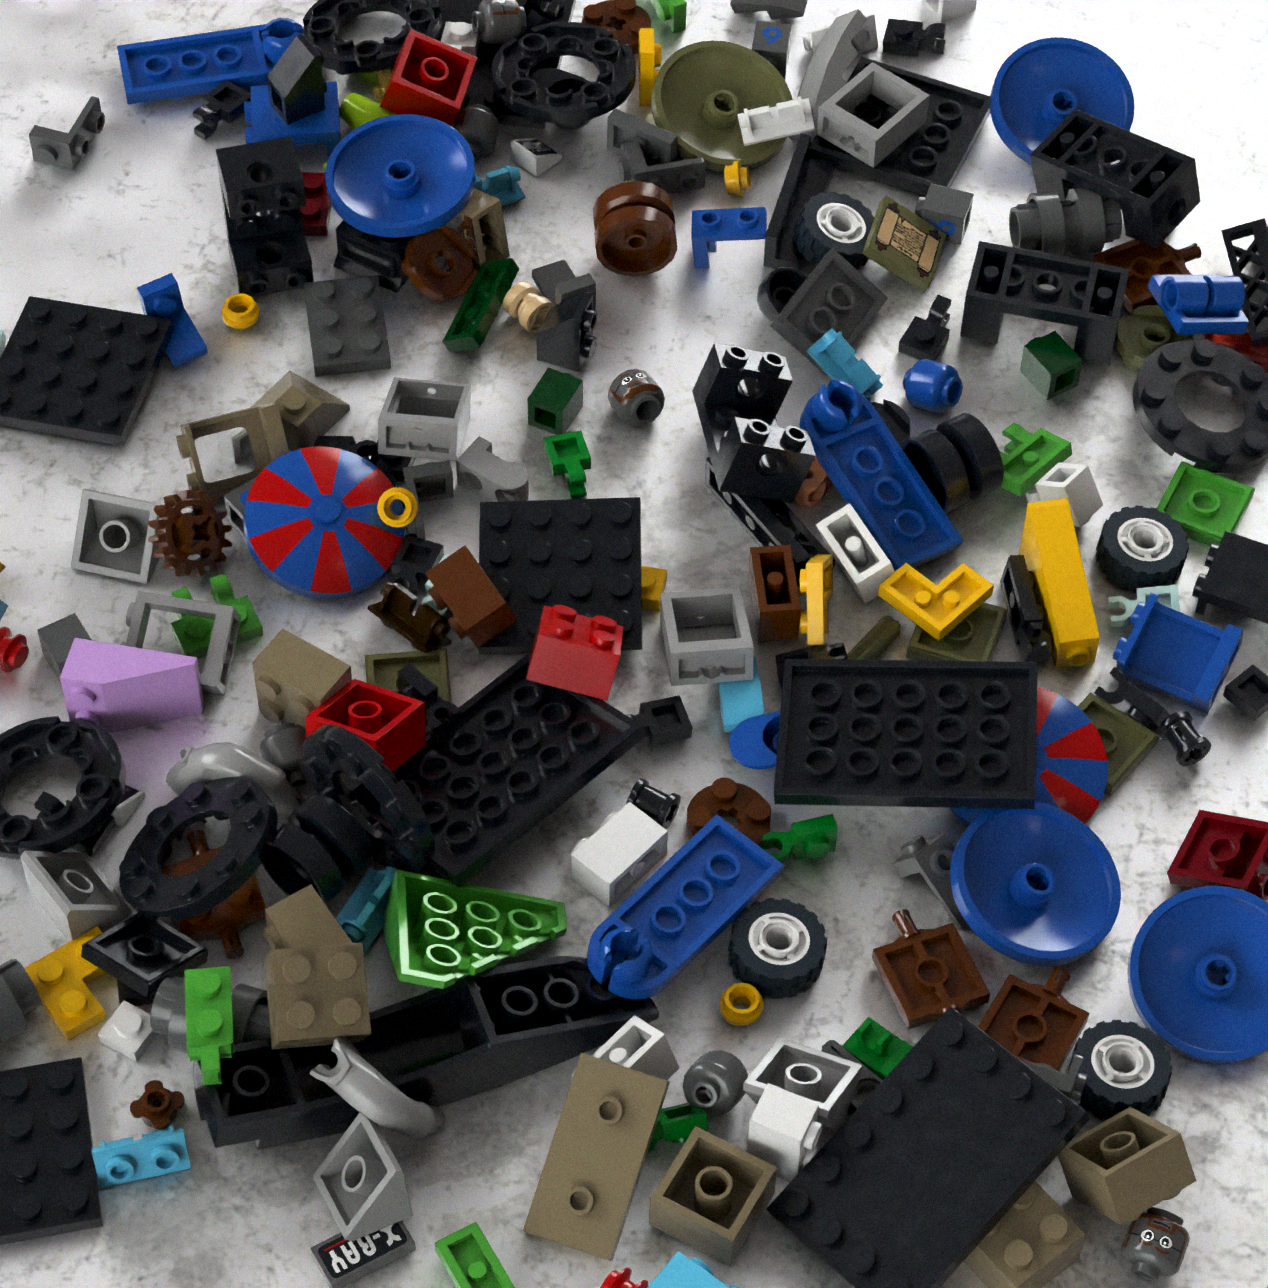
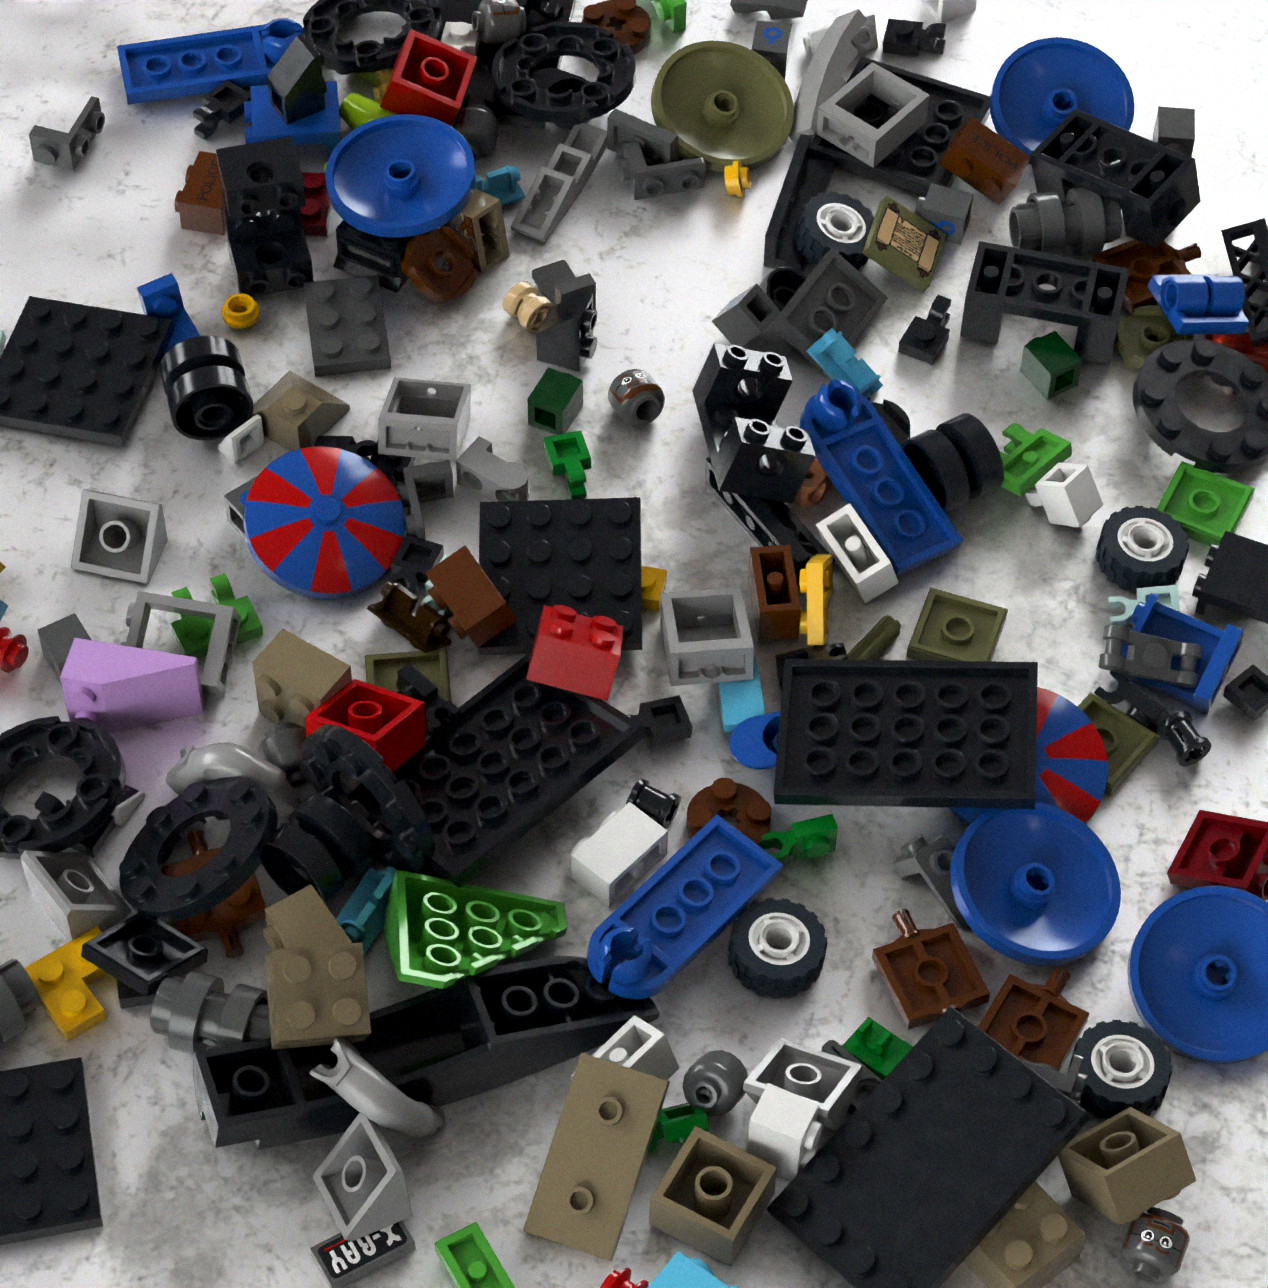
(128, 1031): white plate -> none
(141, 1159): medium azure hinge -> none
(160, 1116): reddish brown plate -> none
(190, 533): reddish brown gear -> none
(201, 198): none -> reddish brown brick
(206, 387): none -> black wheel
(209, 1019): bright green hinge -> none
(265, 437): dark tan window -> none
(385, 510): yellow plate -> none
(481, 305): dark green plate -> none
(534, 155): white slope -> none
(560, 182): none -> light grey slope
(634, 228): reddish brown wheel -> none
(648, 57): yellow plate -> none
(724, 225): blue bracket -> none
(741, 994): yellow plate -> none
(746, 316): none -> dark grey brick
(776, 122): white hinge -> none
(932, 386): blue head -> none
(935, 606): yellow plate -> none
(985, 160): none -> reddish brown brick
(1023, 611): black hinge -> none
(1060, 582): yellow slope -> none
(1150, 657): none -> dark grey plate
(1175, 129): none -> dark grey brick

